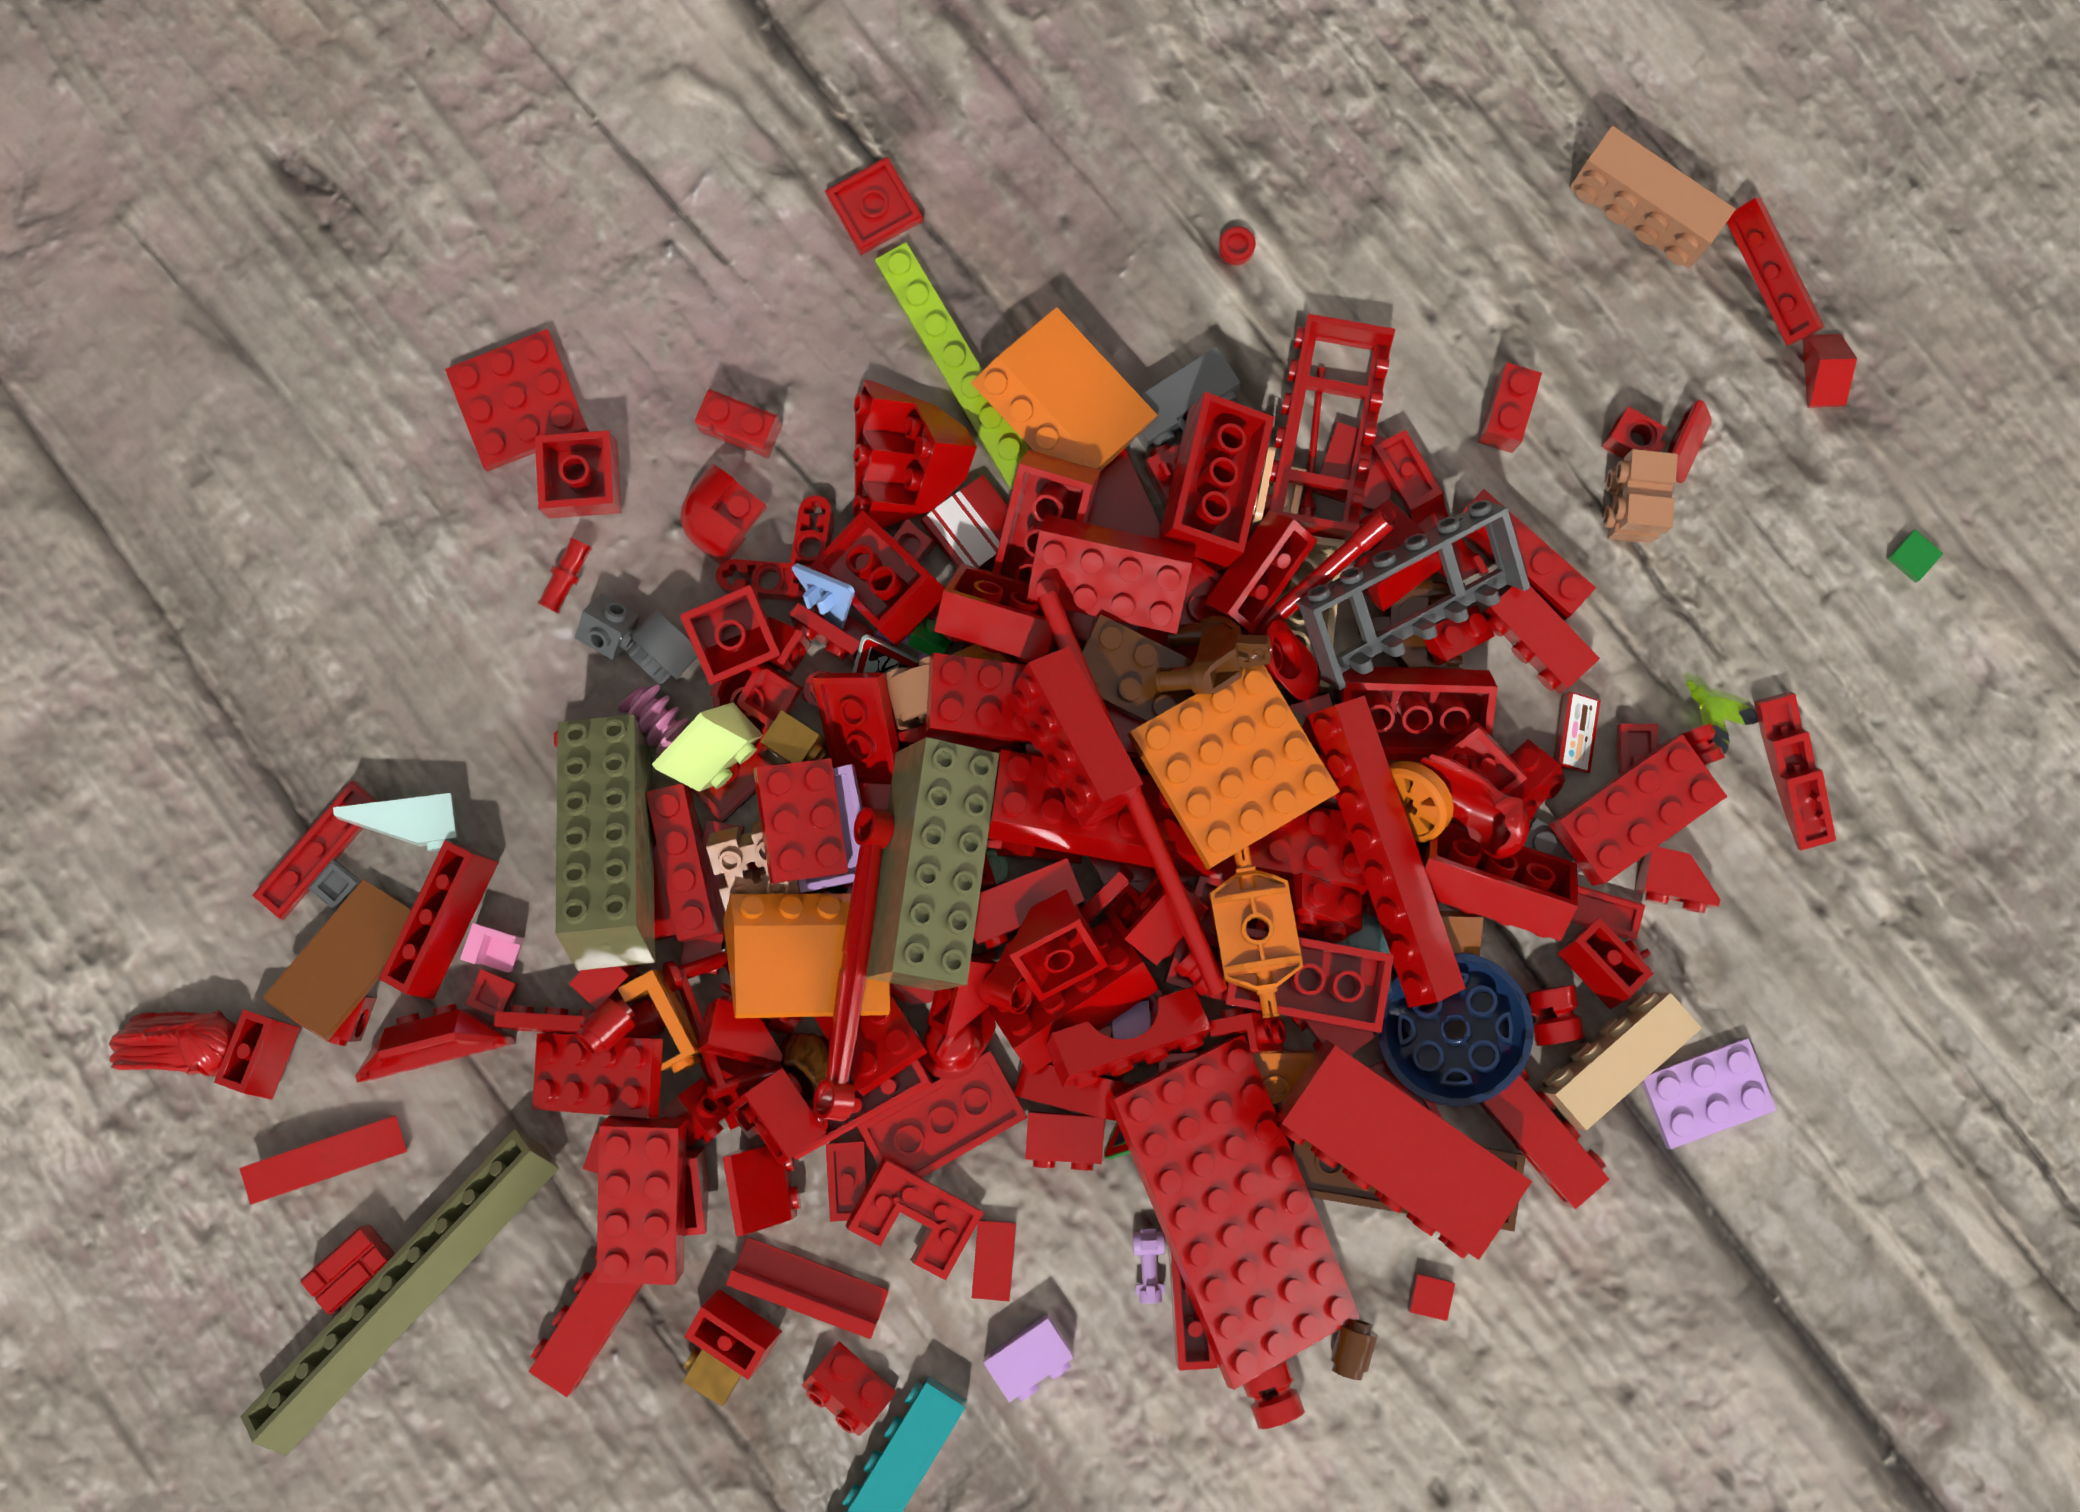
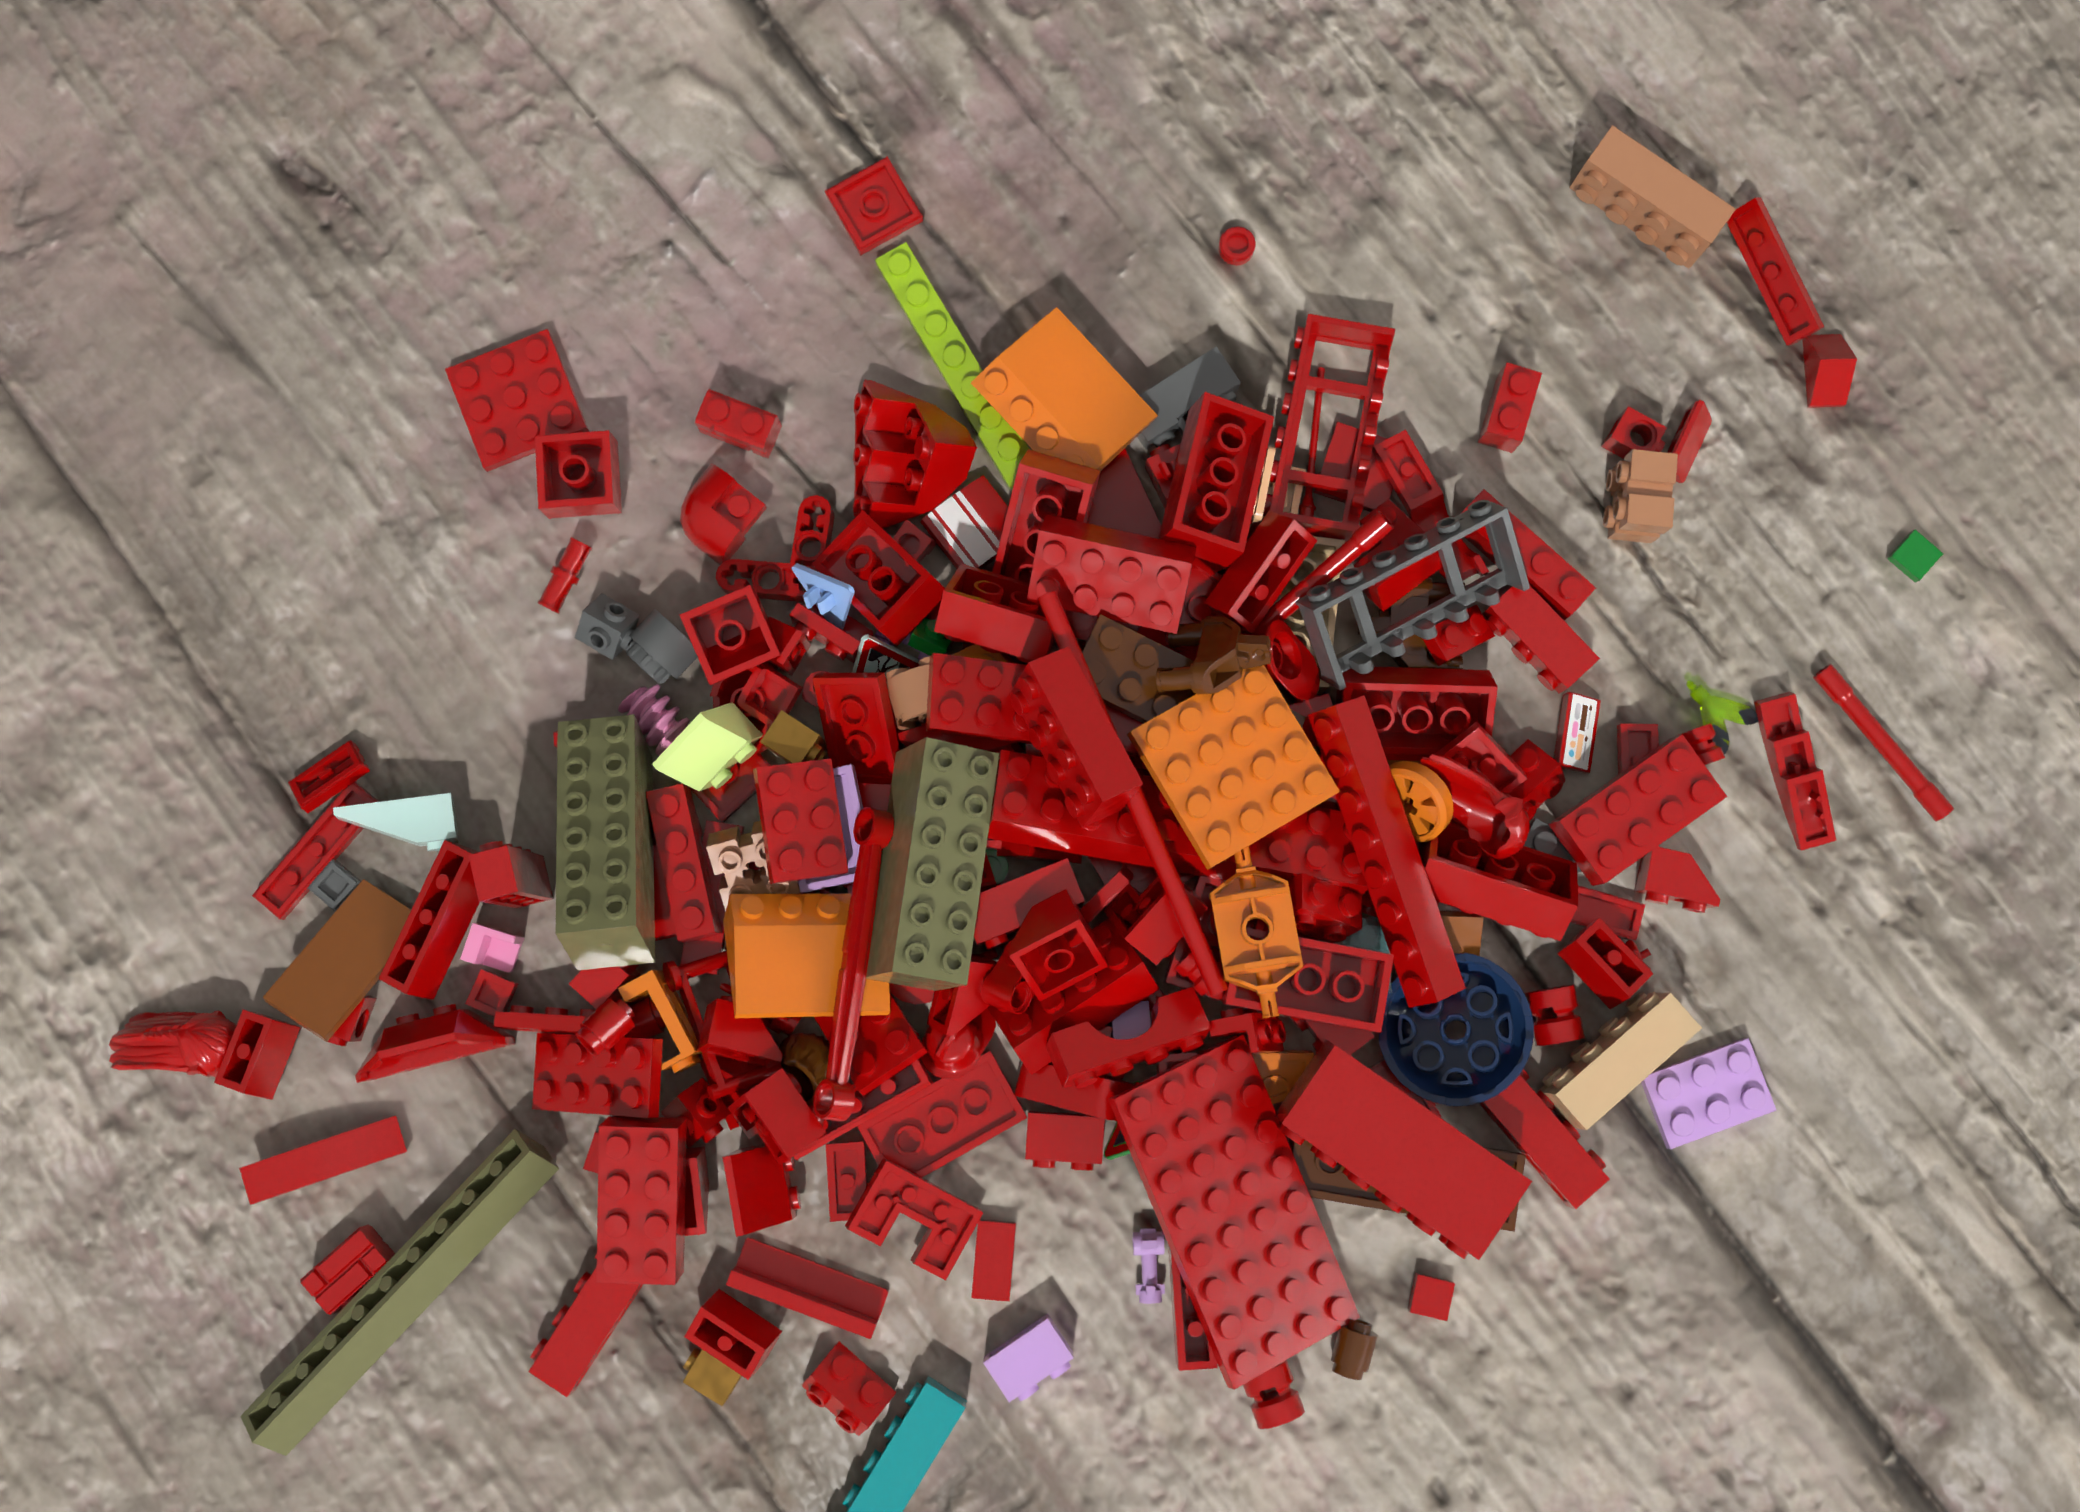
(330, 781): none -> red tile
(509, 875): none -> red brick
(1923, 790): none -> red piece

